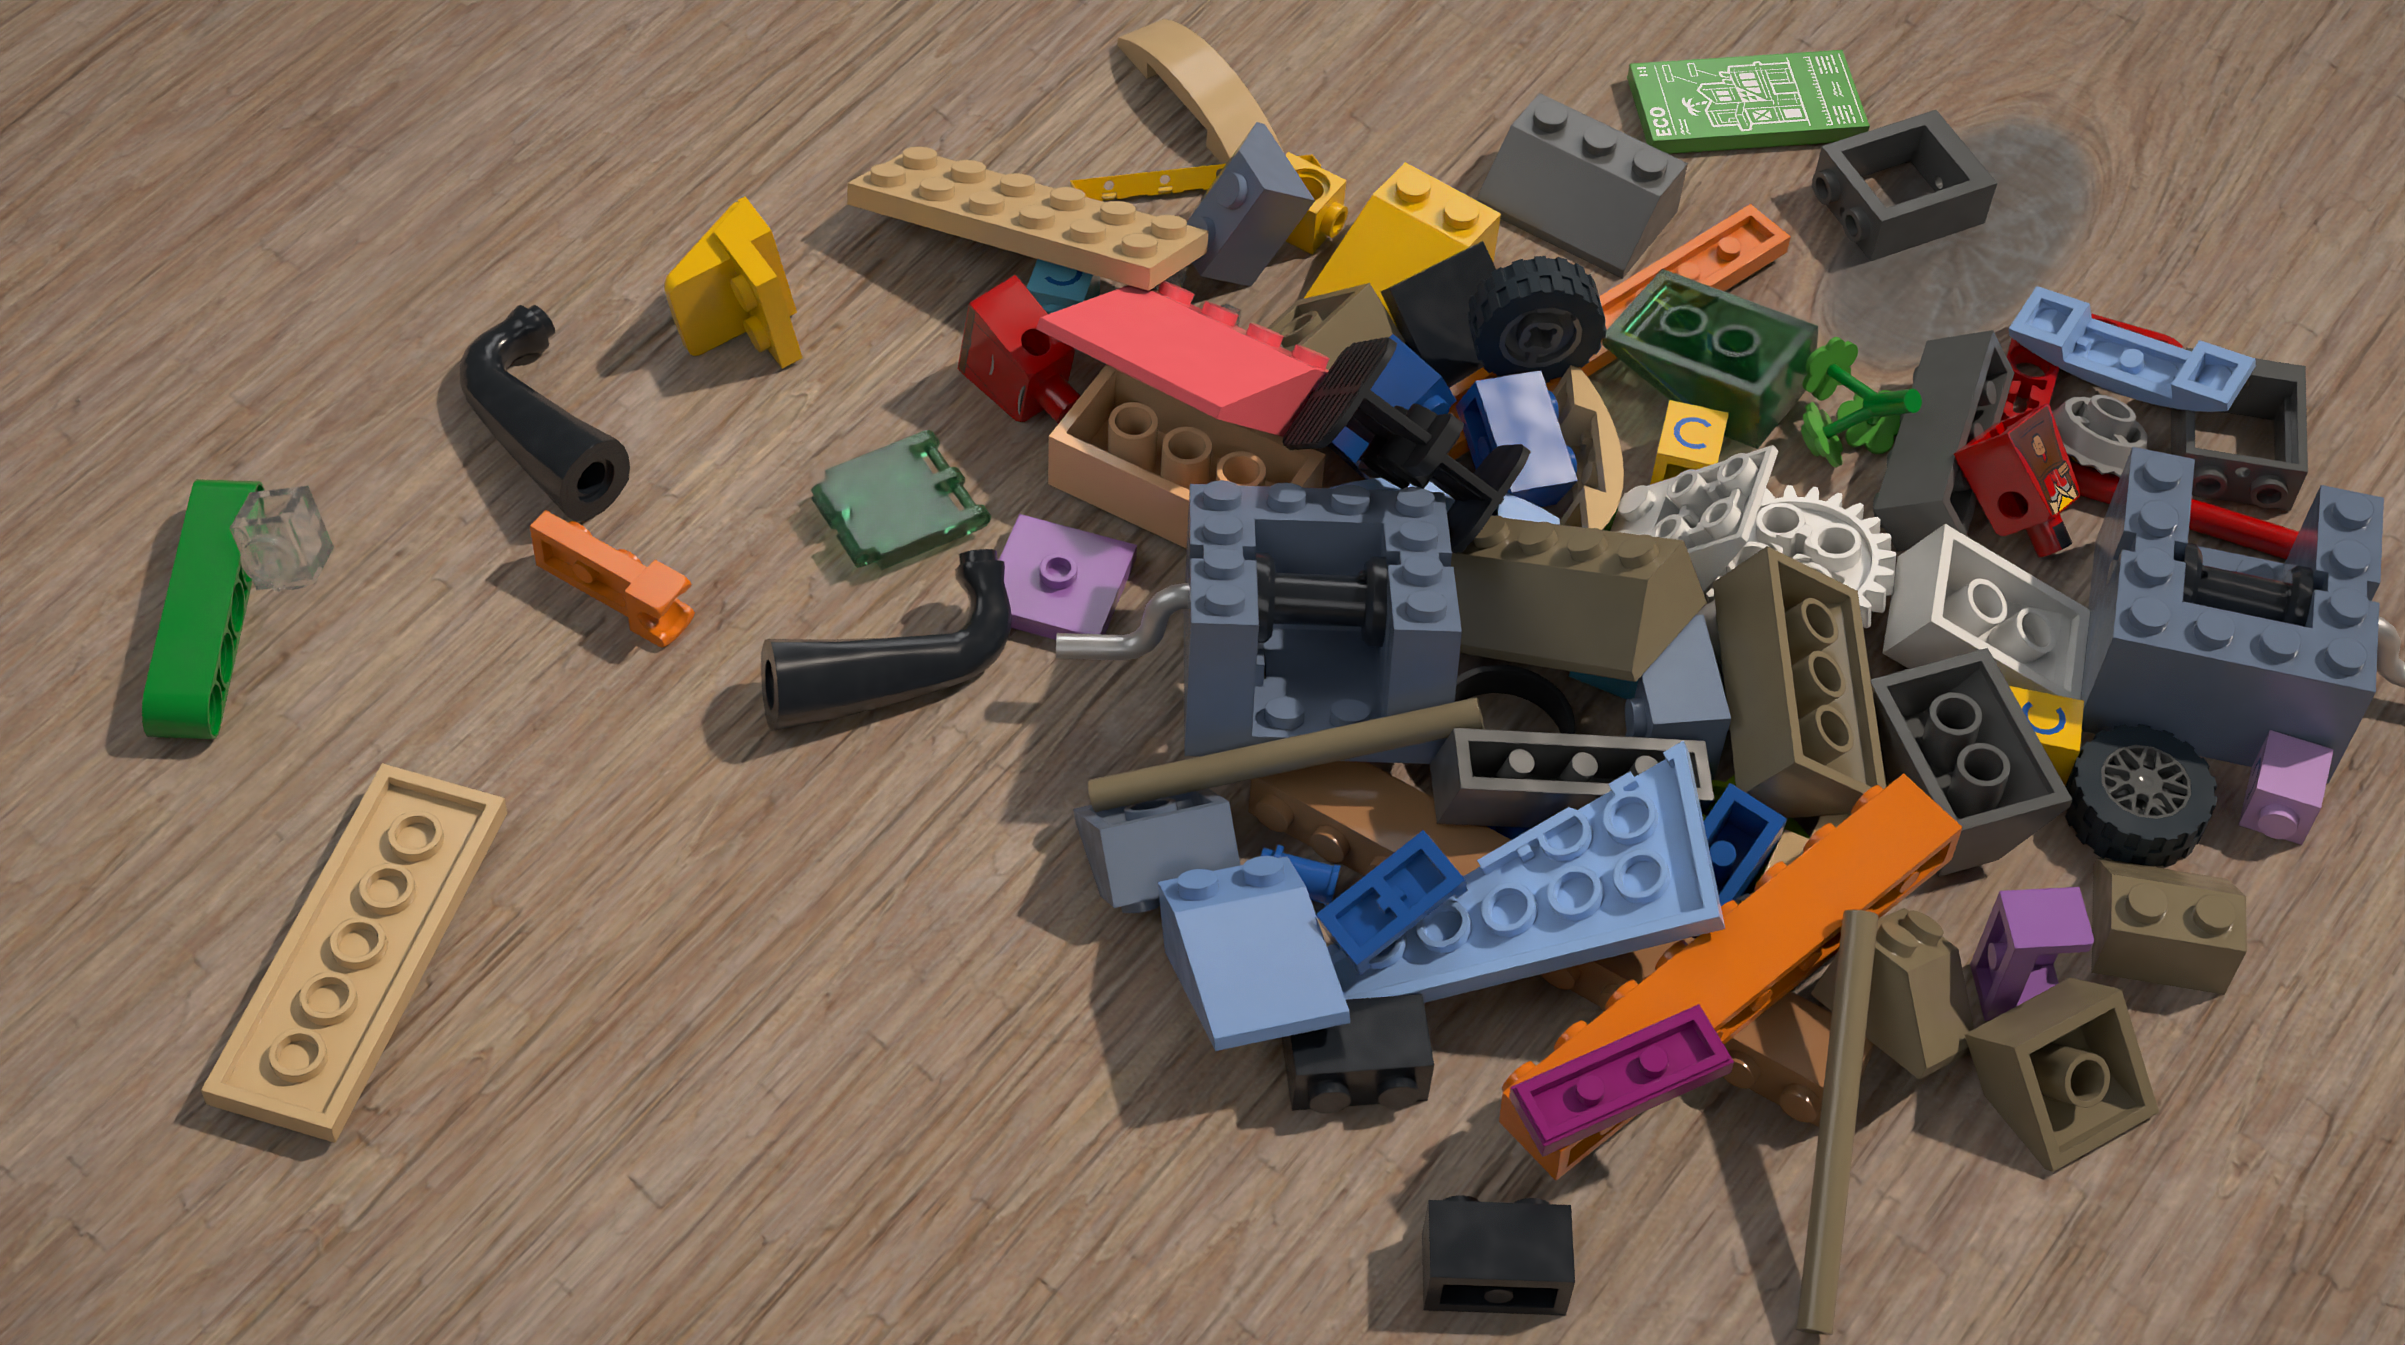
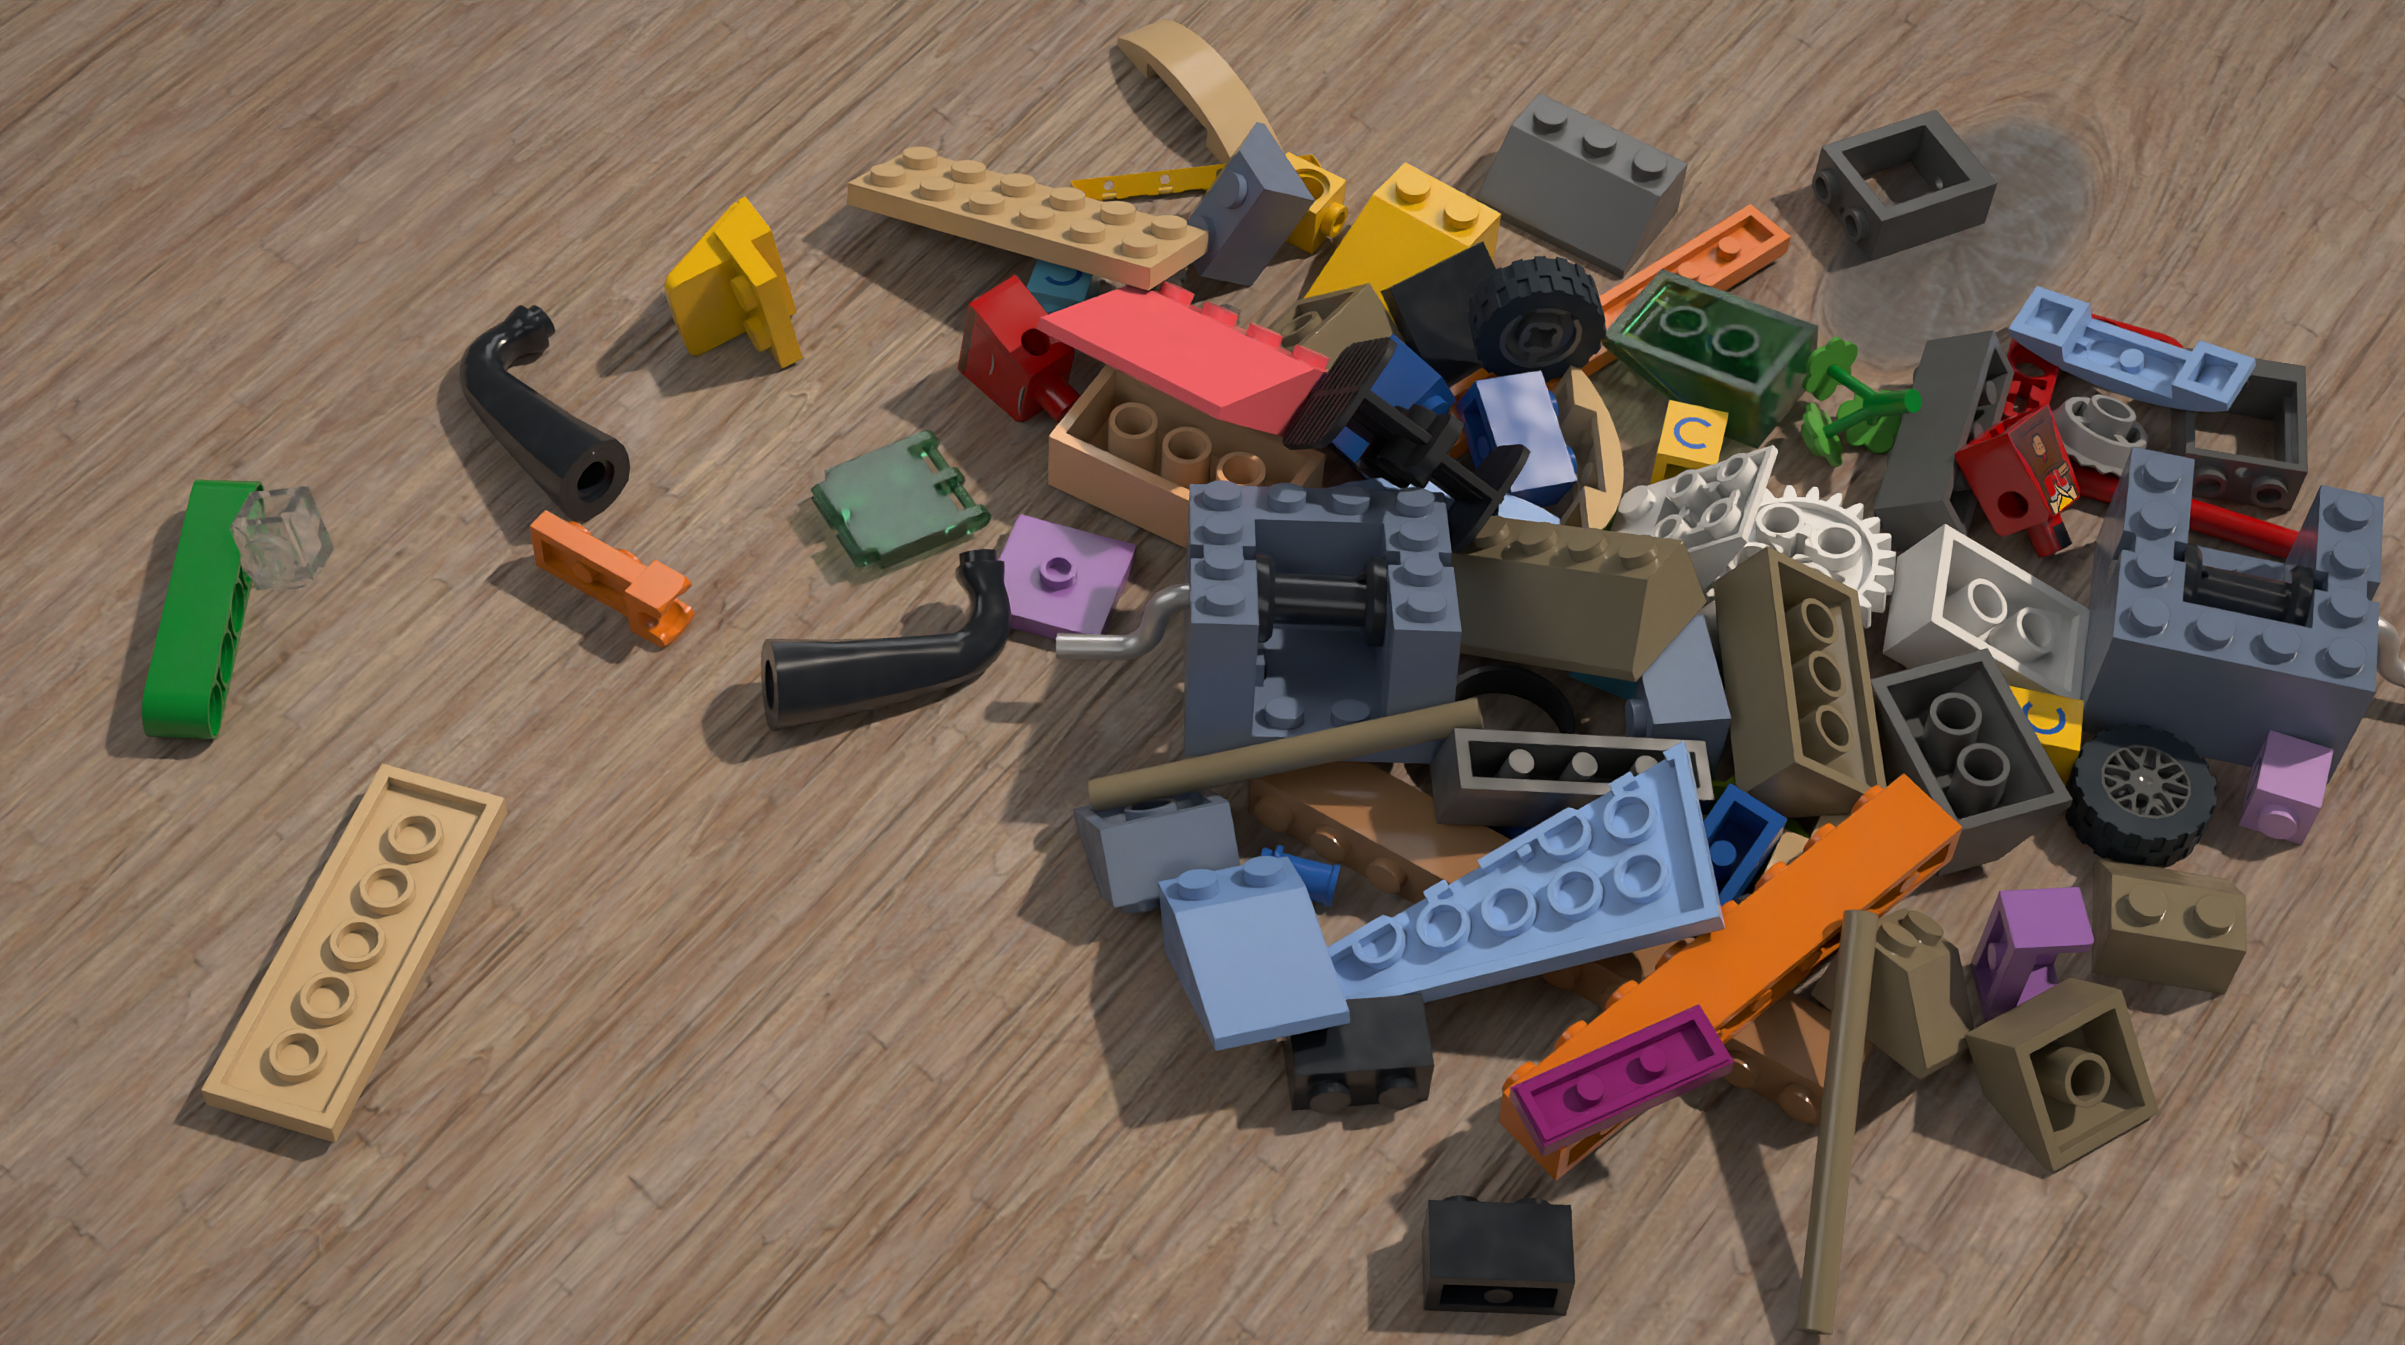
(1391, 900): blue hinge -> none
(1747, 101): bright green tile -> none

